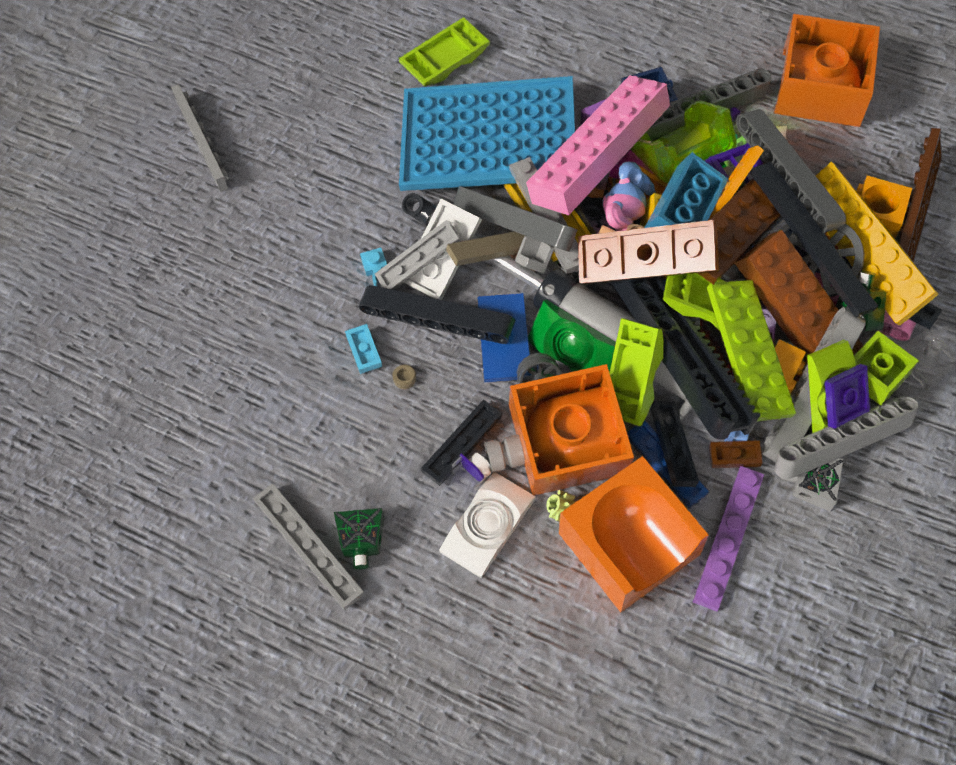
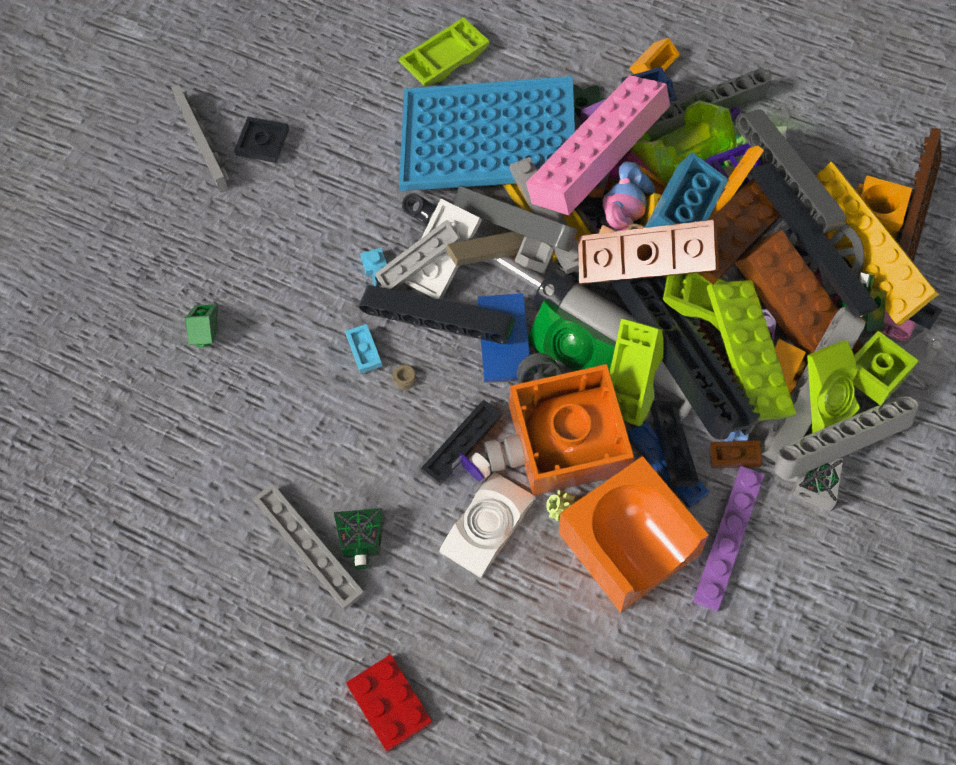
(202, 325): none -> slope
(261, 139): none -> black plate
(389, 703): none -> red plate
(585, 97): none -> dark green plate
(657, 55): none -> light orange brick
(828, 70): orange piece -> none
(847, 396): dark purple tile -> none

